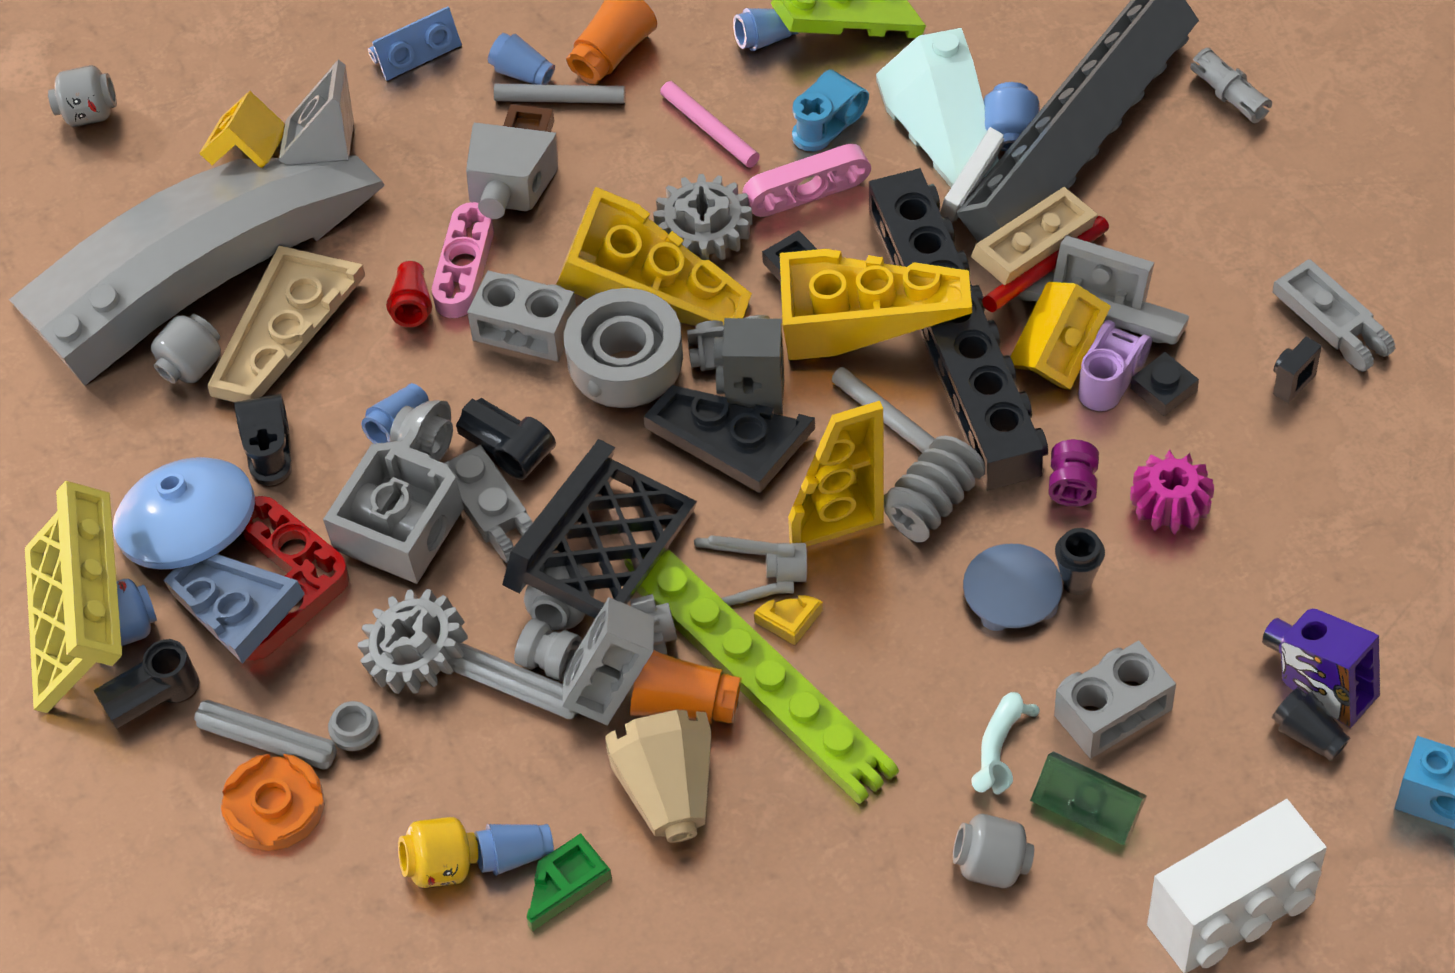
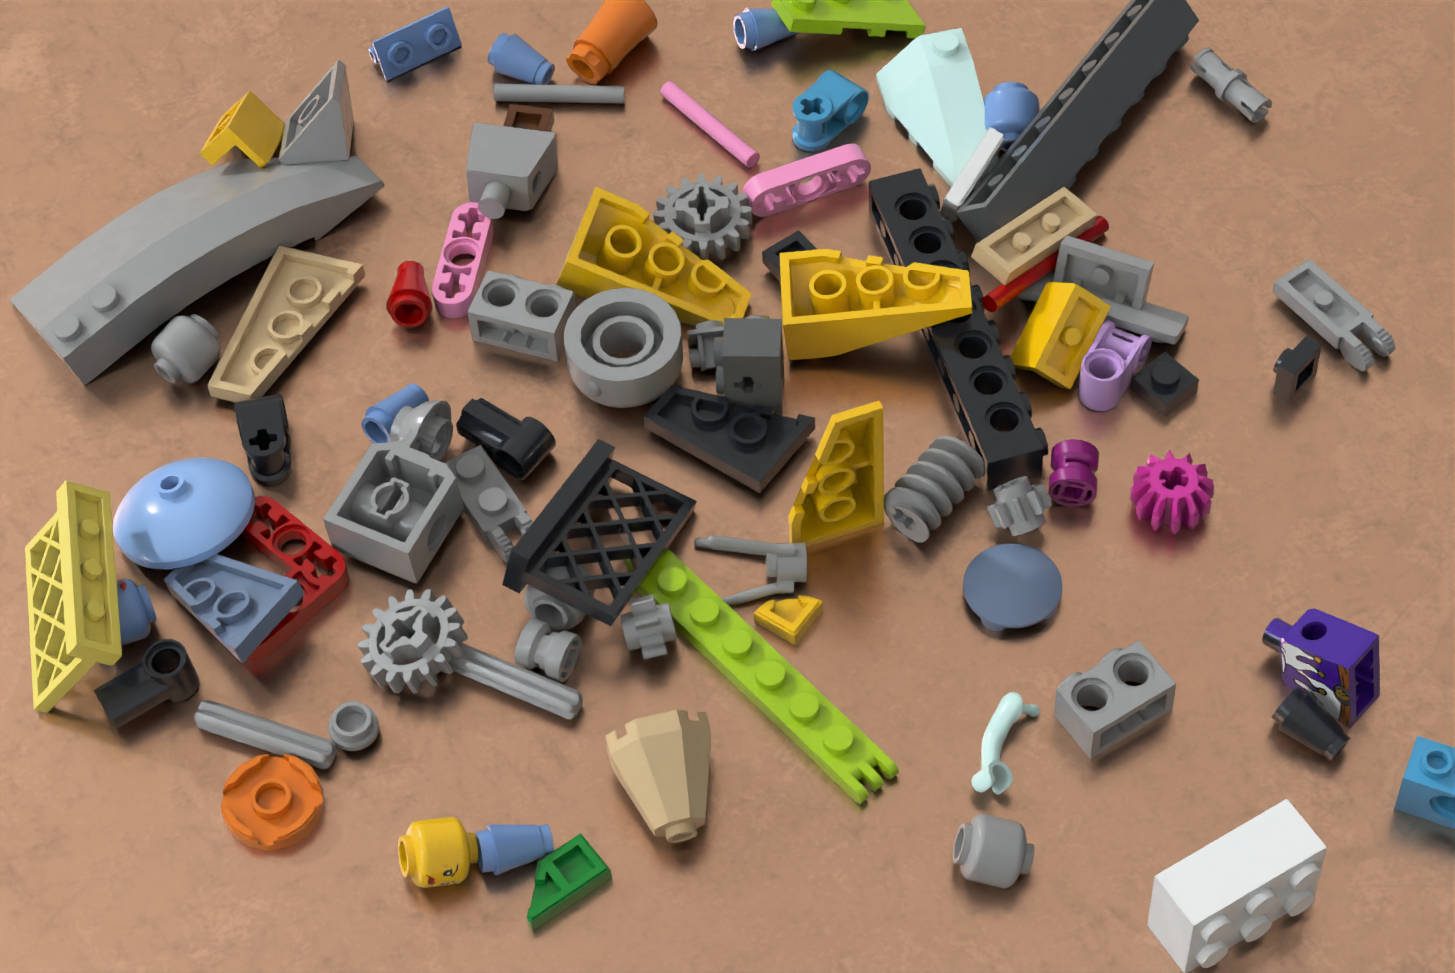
(82, 96): light grey head -> none
(608, 661): light grey brick -> none
(683, 685): orange plant -> none
(891, 416): light grey bar -> none
(1019, 506): none -> light grey gear
(1079, 559): black cone -> none
(1088, 798): clear green plate -> none

